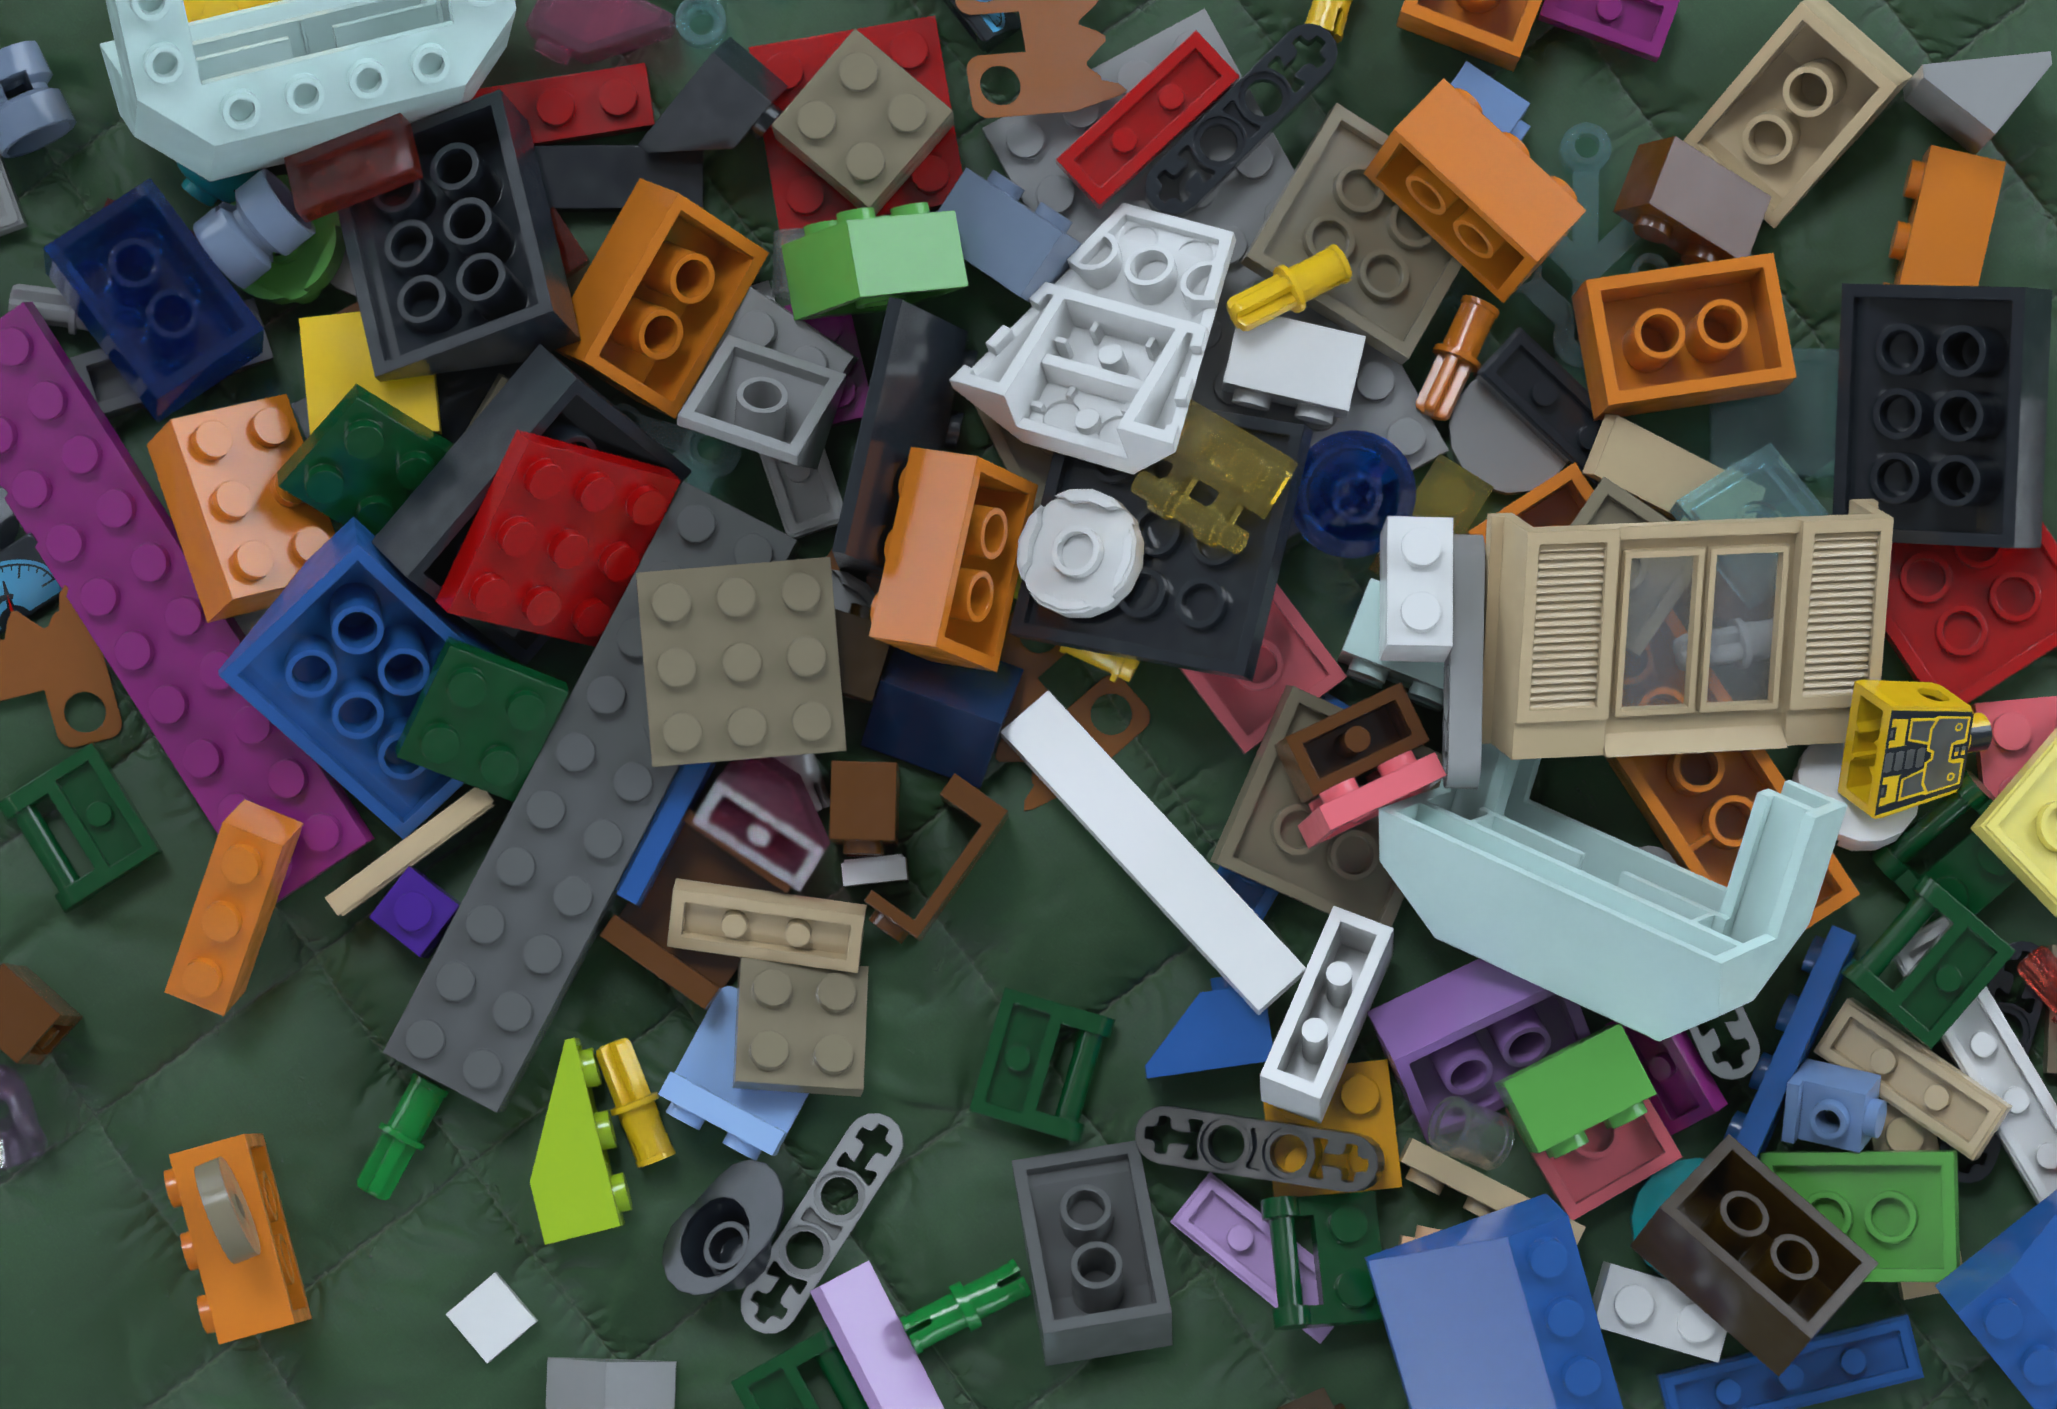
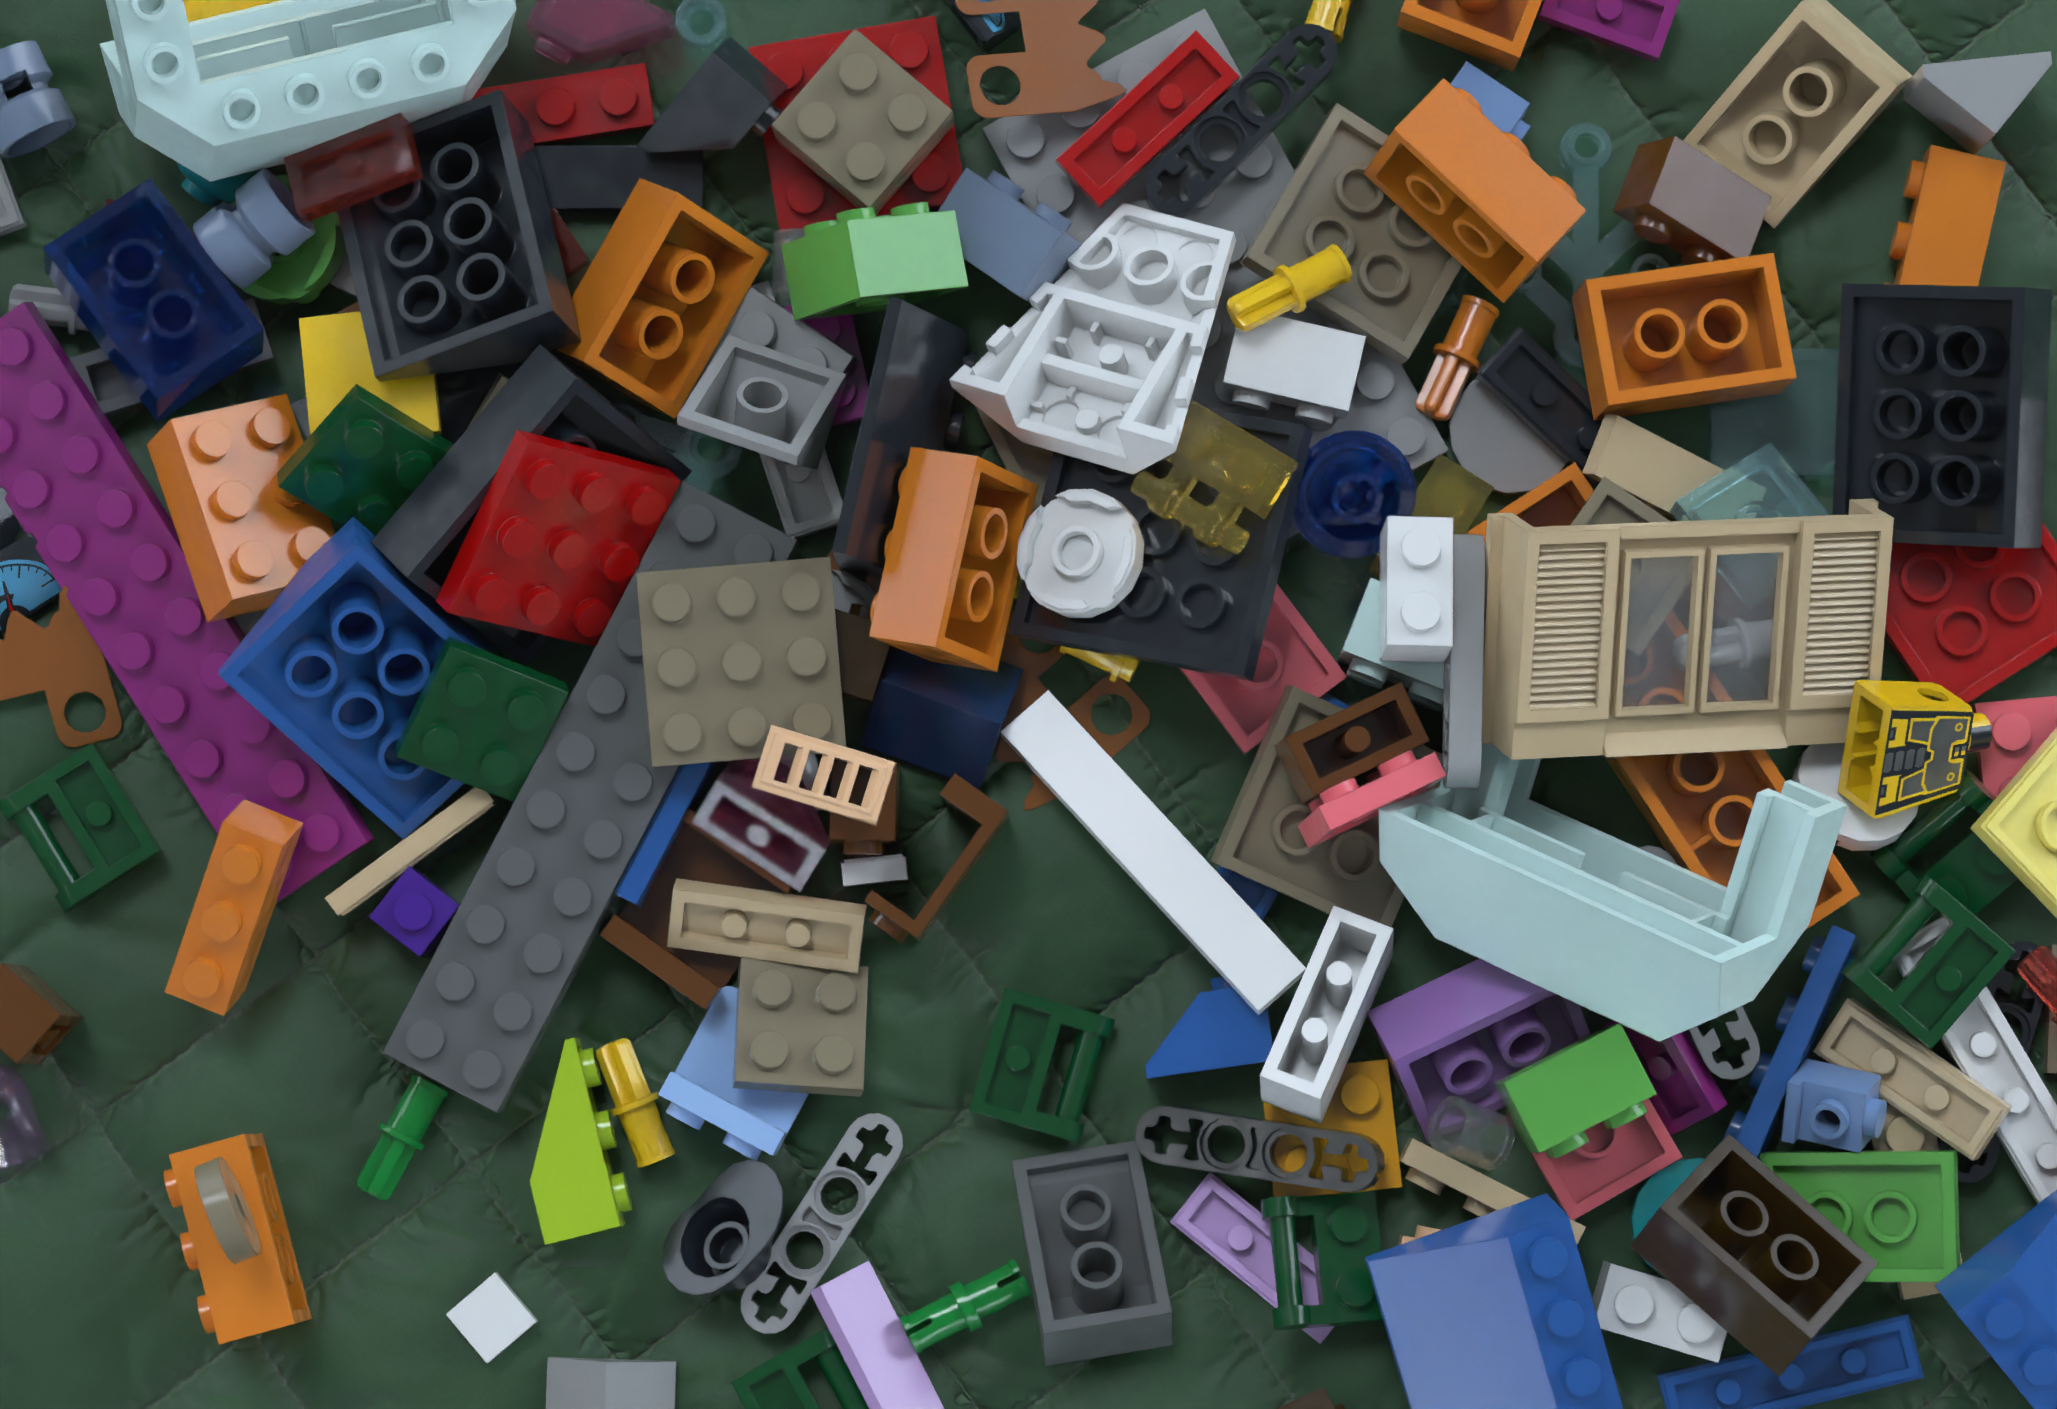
(875, 792): none -> light nougat slope

